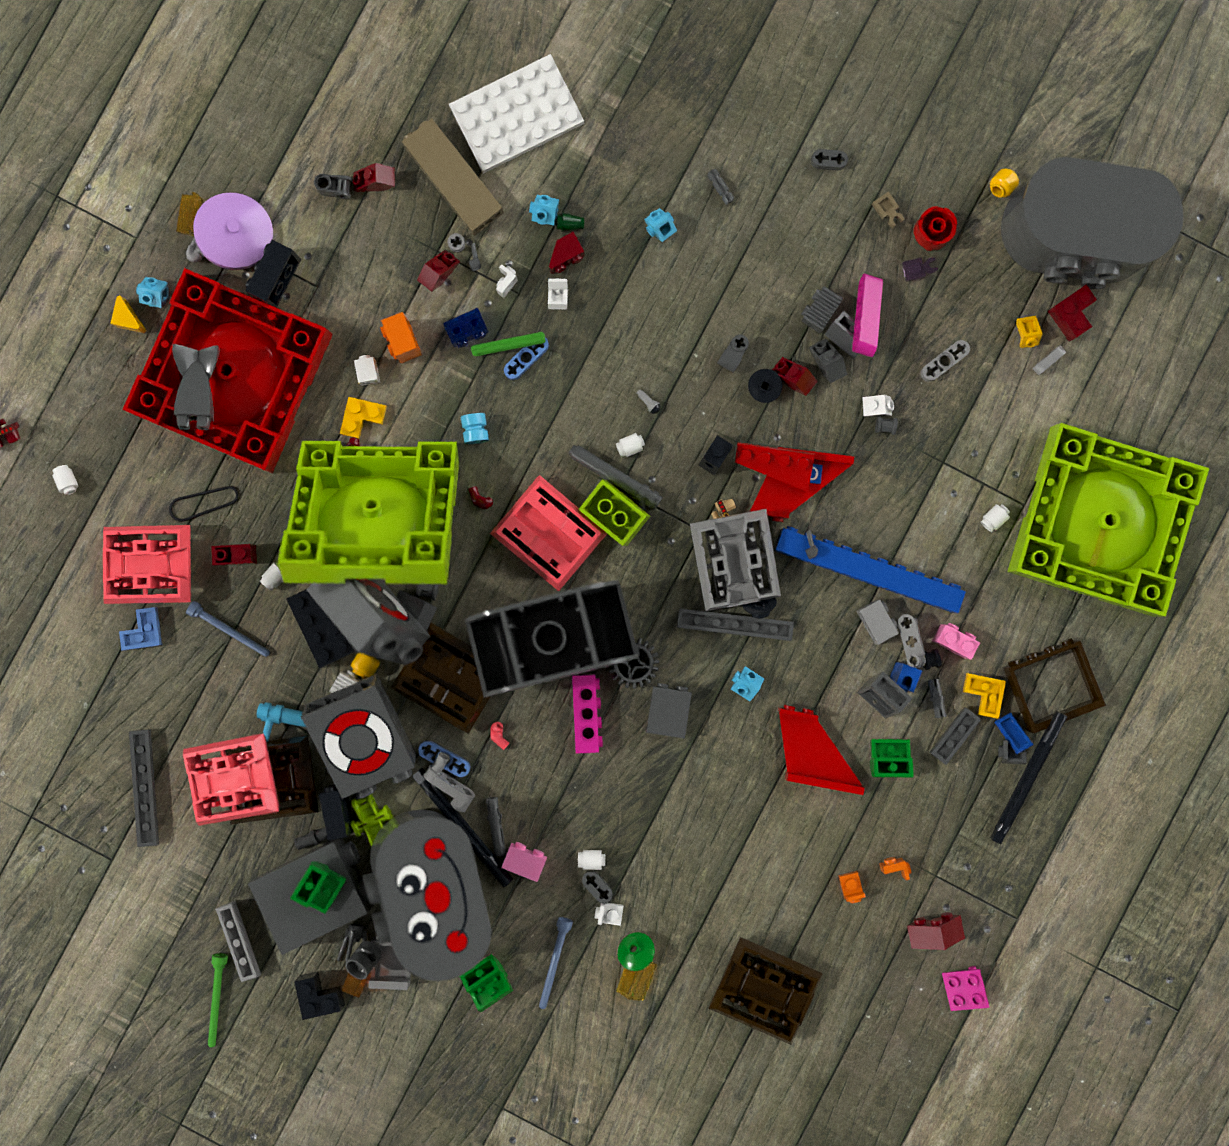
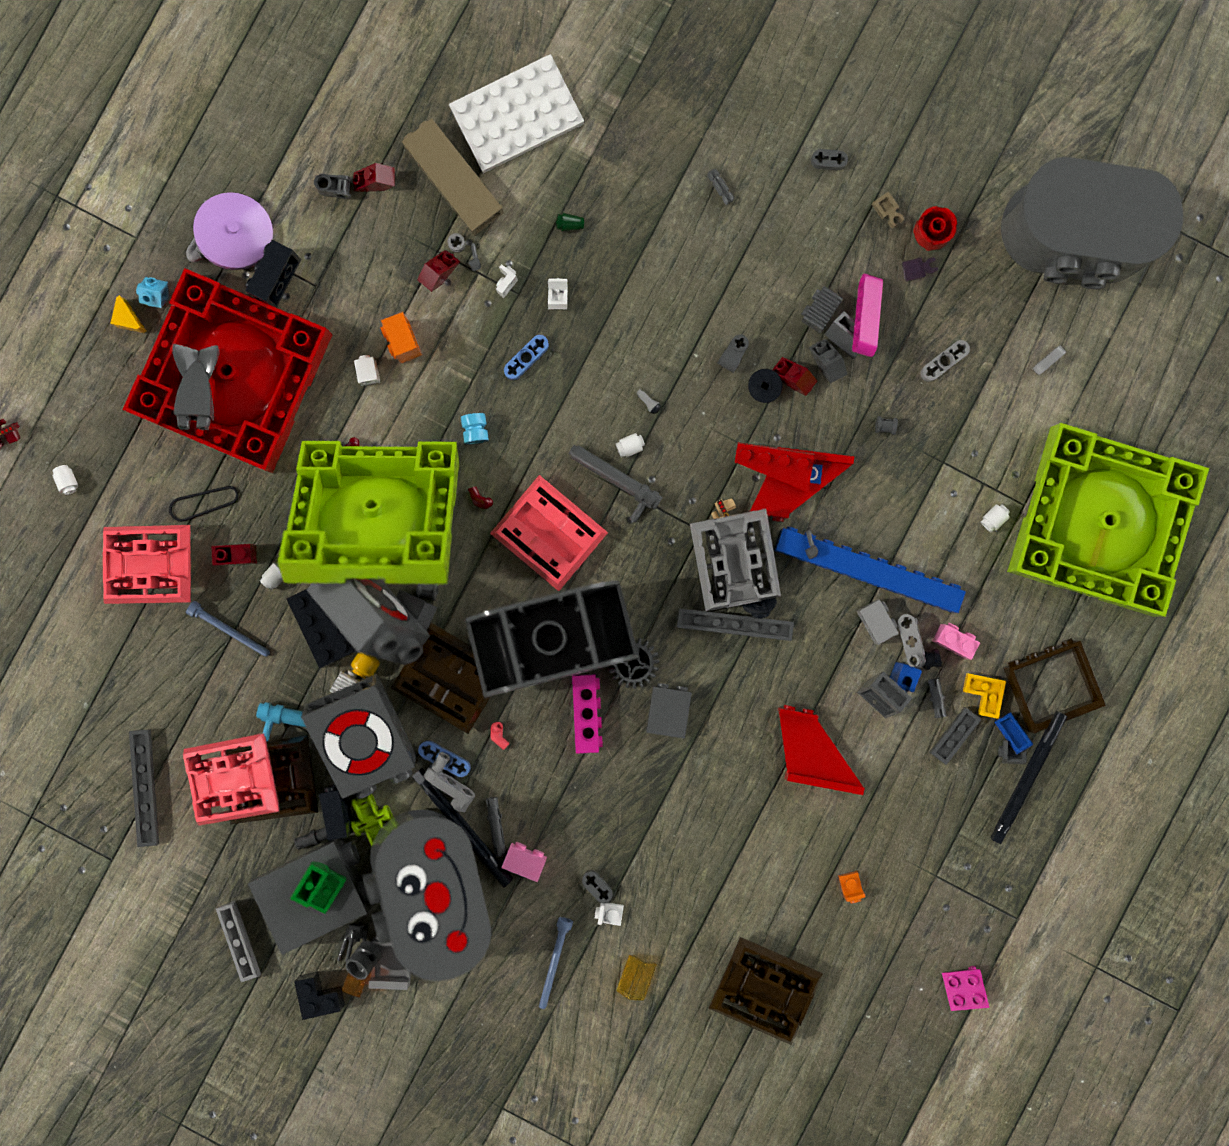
(148, 631): medium blue plate -> none
(188, 209): clear yellow panel -> none
(219, 961): bright green piece -> none
(359, 411): yellow plate -> none
(466, 328): clear blue brick -> none
(486, 983): green brick -> none
(508, 344): bright green axle -> none
(544, 209): medium azure brick -> none
(566, 251): dark red slope -> none
(591, 859): white brick -> none
(614, 512): lime brick -> none
(641, 957): green dish -> none
(660, 224): medium azure brick -> none
(715, 455): black torso -> none
(746, 683): medium azure brick -> none
(877, 406): white bracket -> none
(891, 758): green brick -> none
(892, 865): orange bracket -> none
(936, 933): dark red brick -> none
(1004, 183): yellow head -> none
(1029, 331): yellow bracket -> none
(1069, 313): dark red brick -> none

